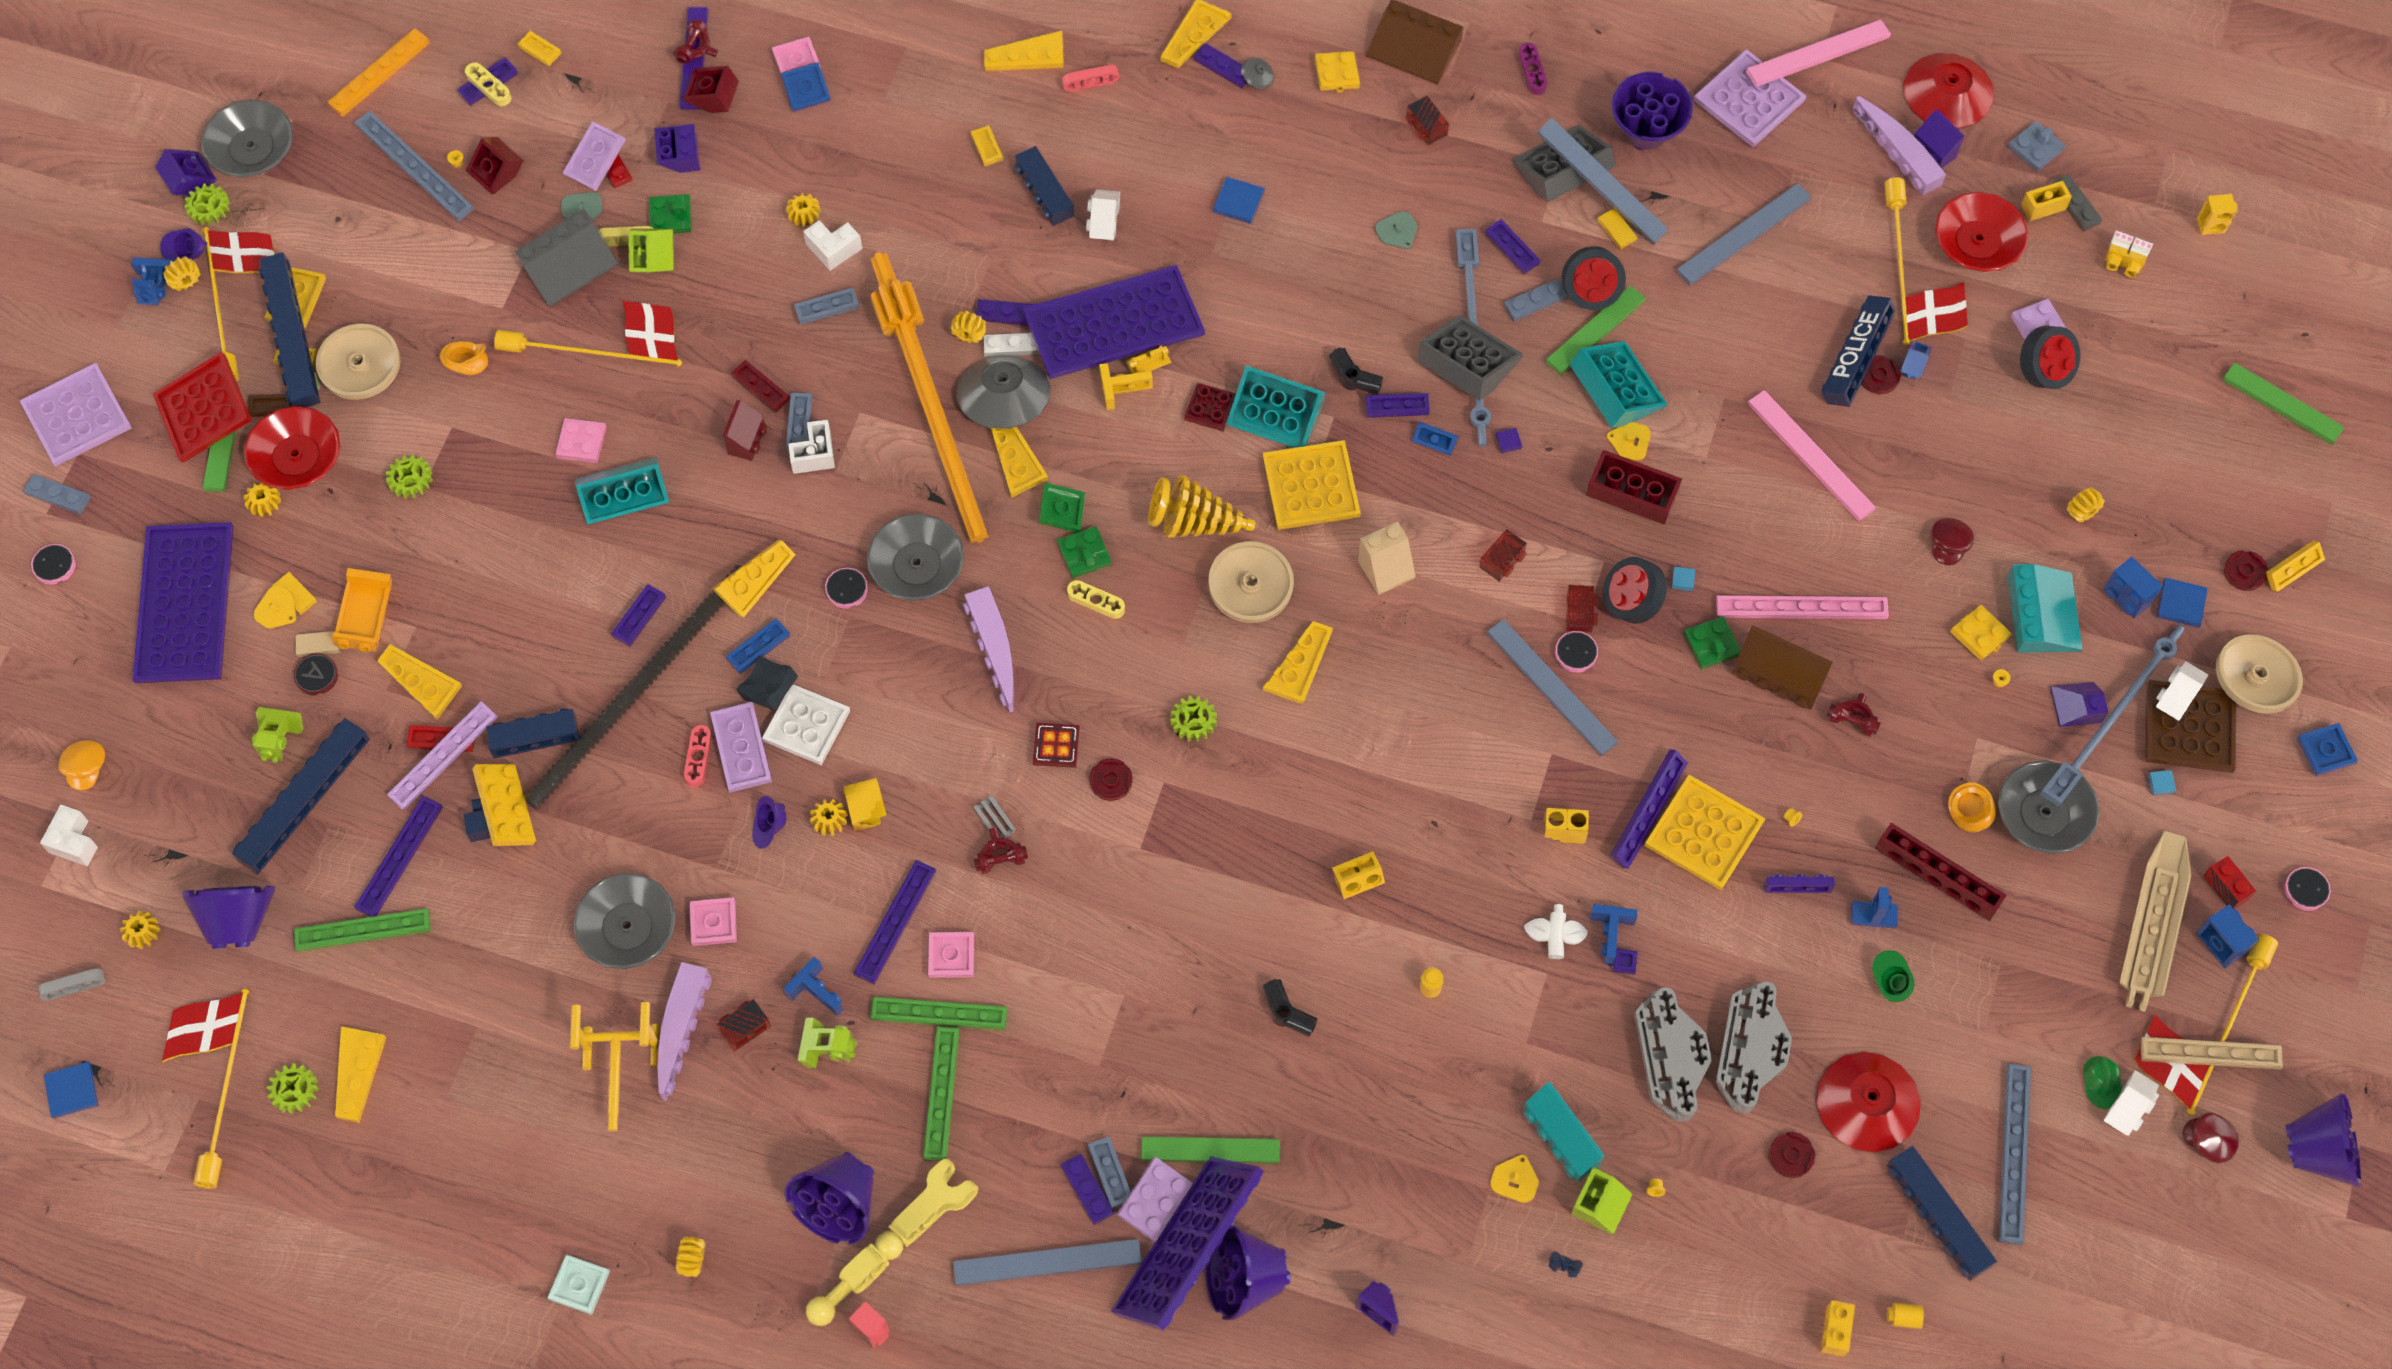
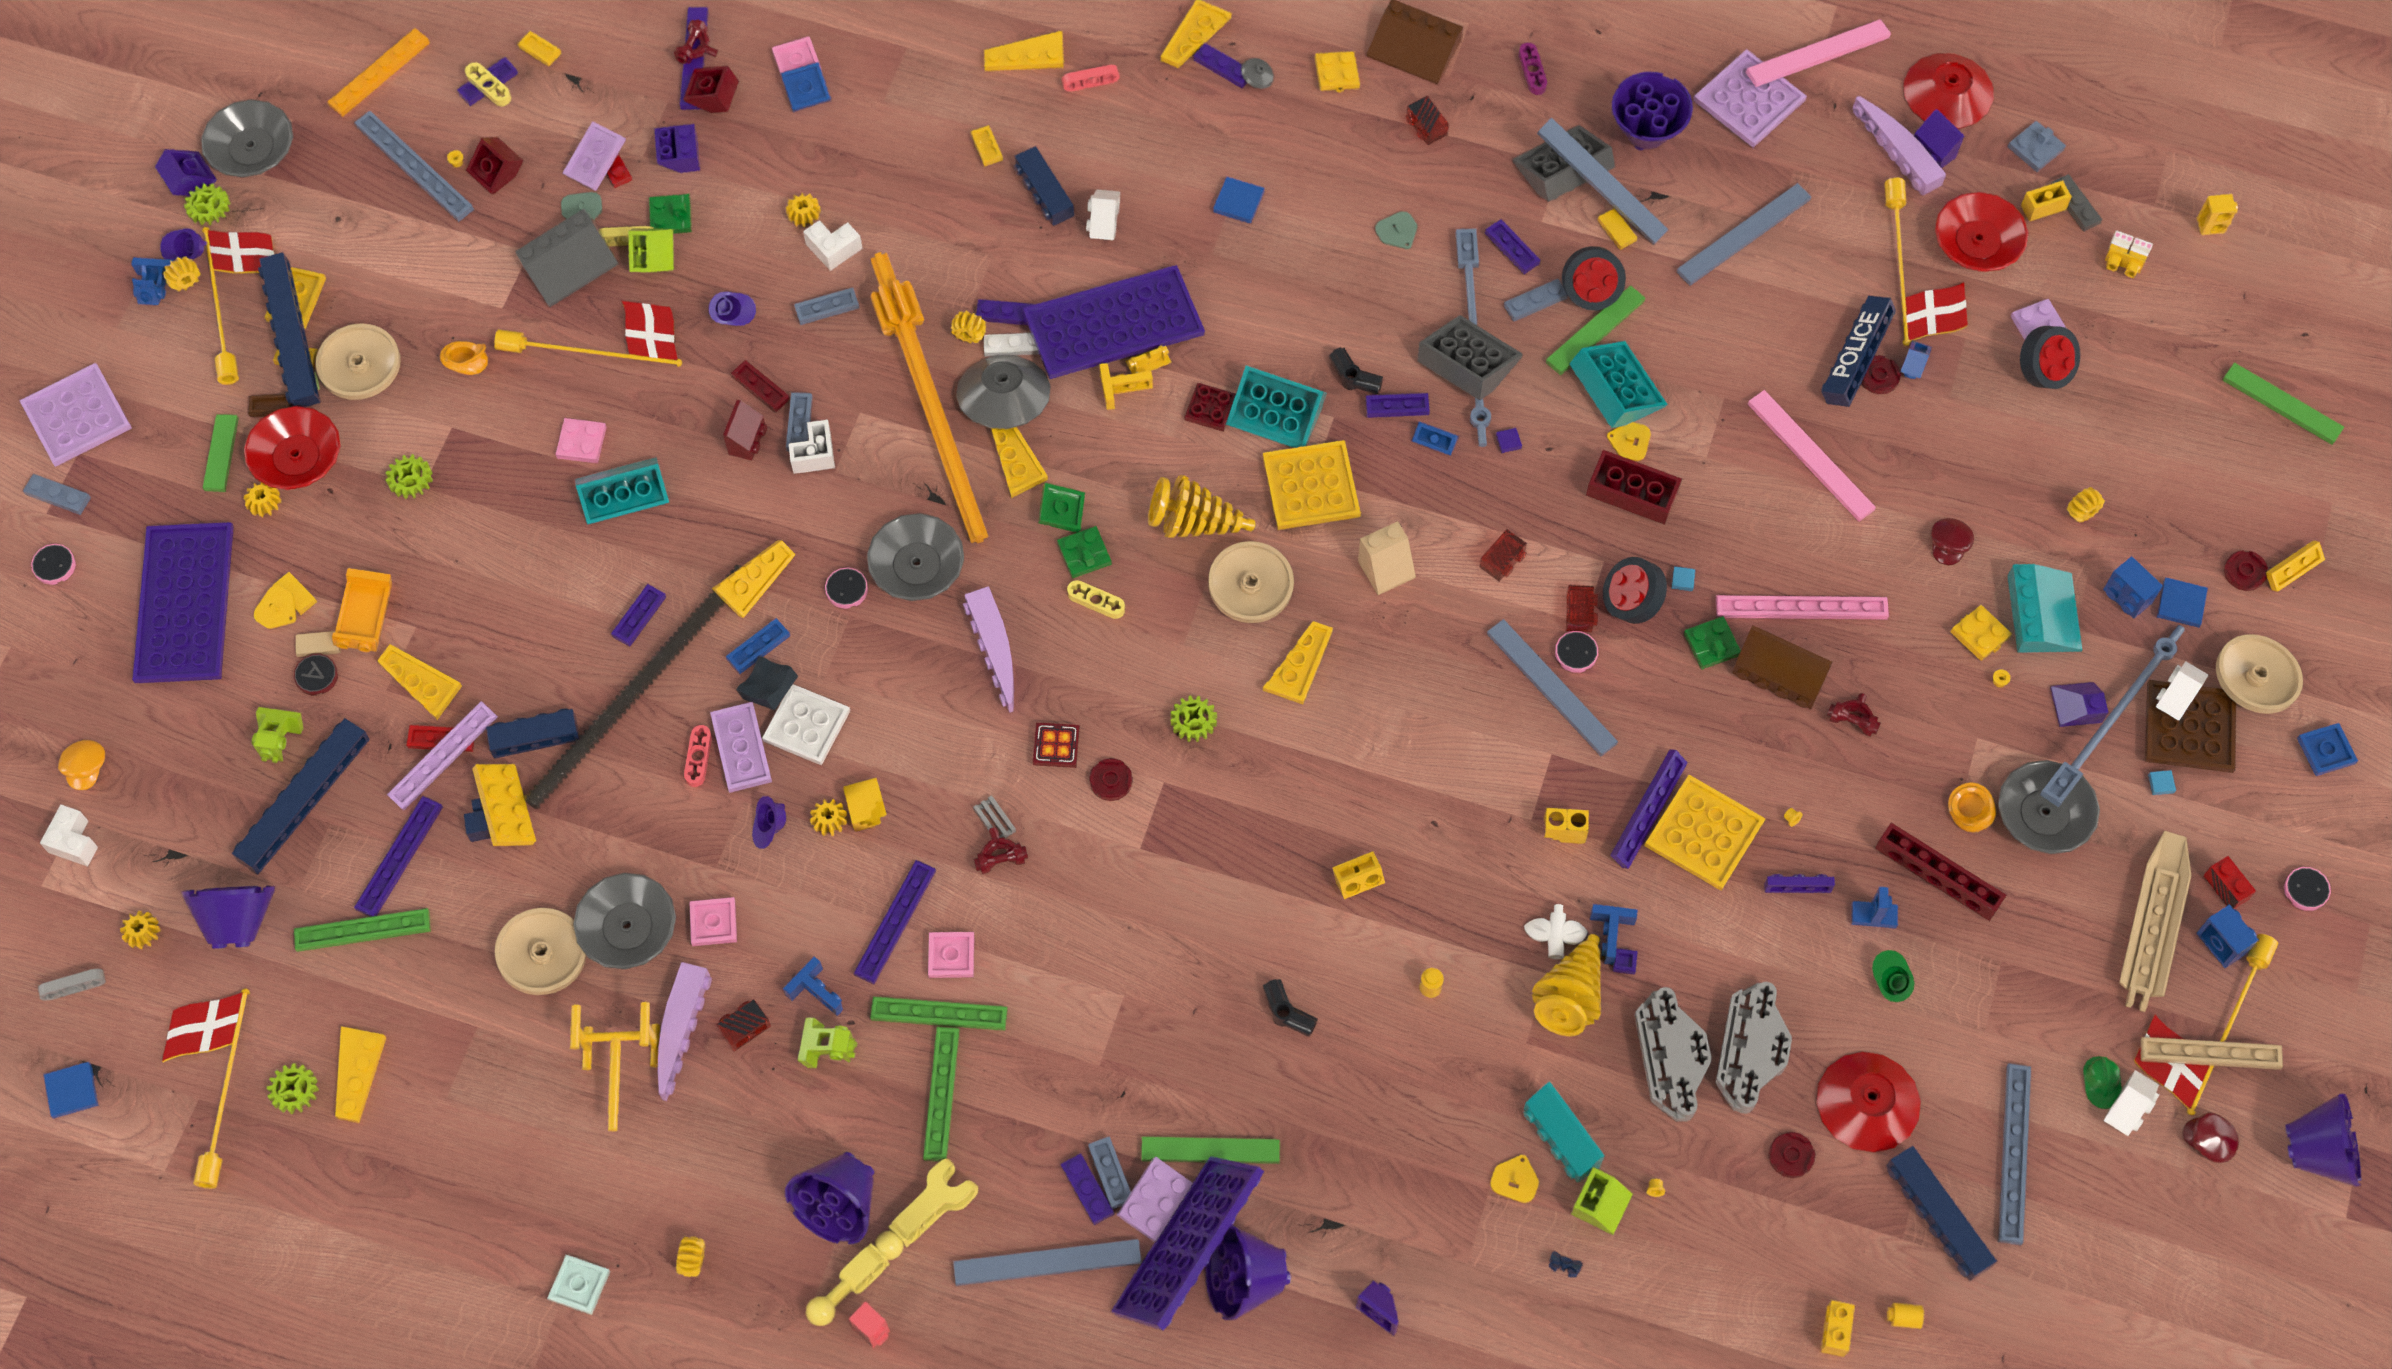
(202, 407): red plate -> none
(534, 934): none -> tan dish
(732, 308): none -> dark purple piece
(1571, 991): none -> yellow plant

